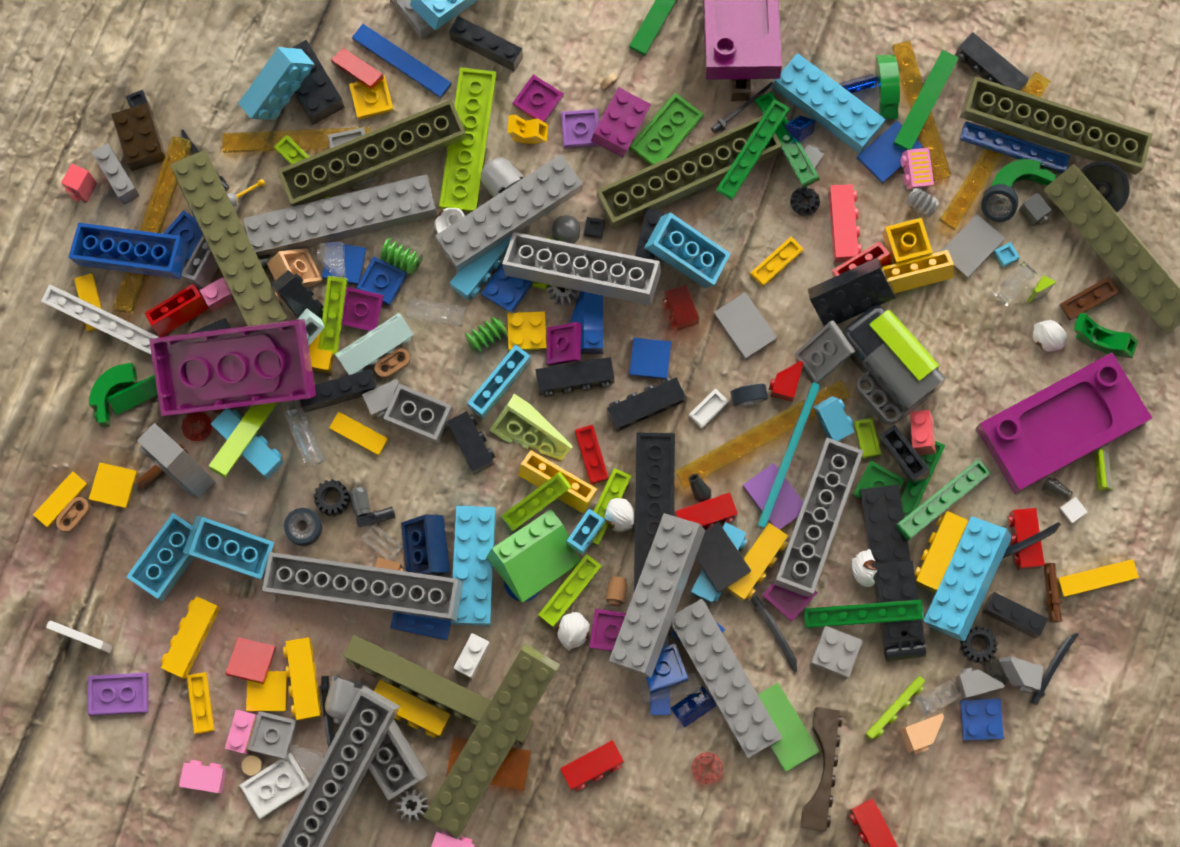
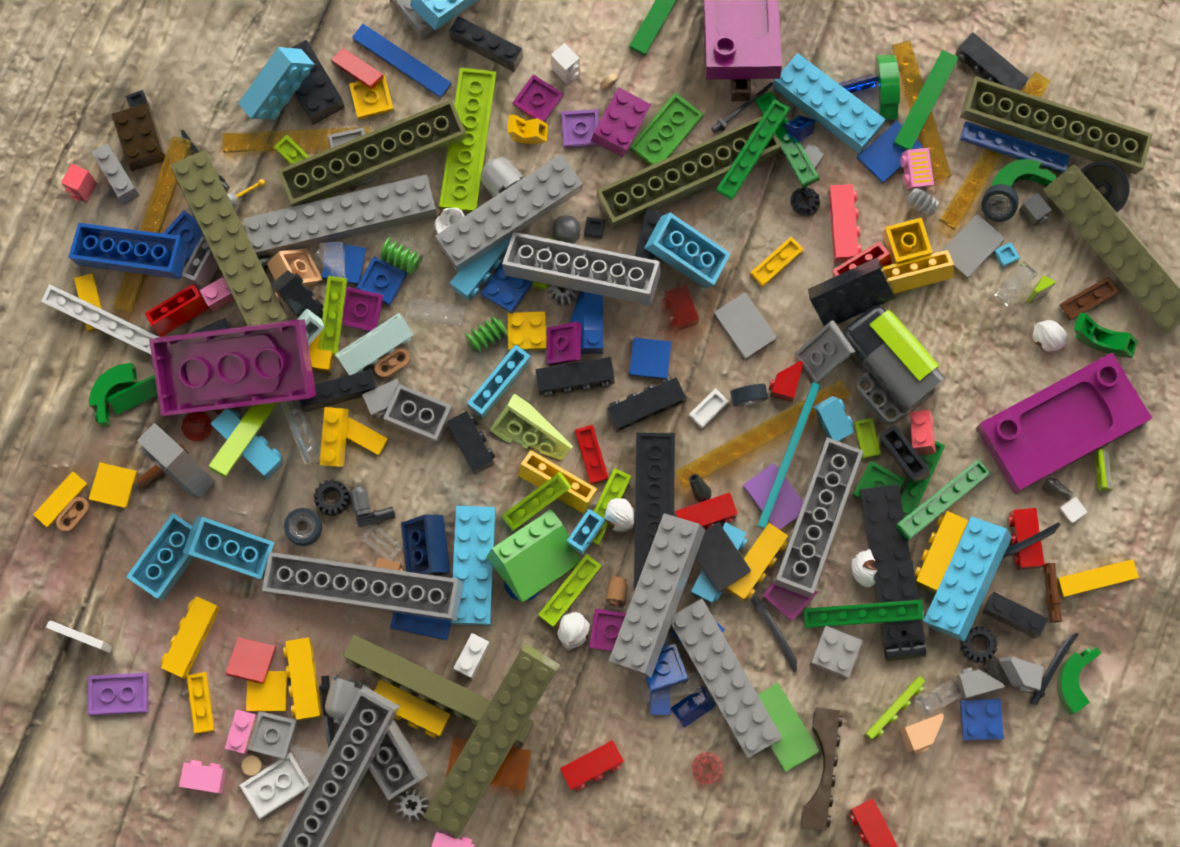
(334, 436): none -> yellow brick
(565, 63): none -> white brick
(1068, 680): none -> green arch

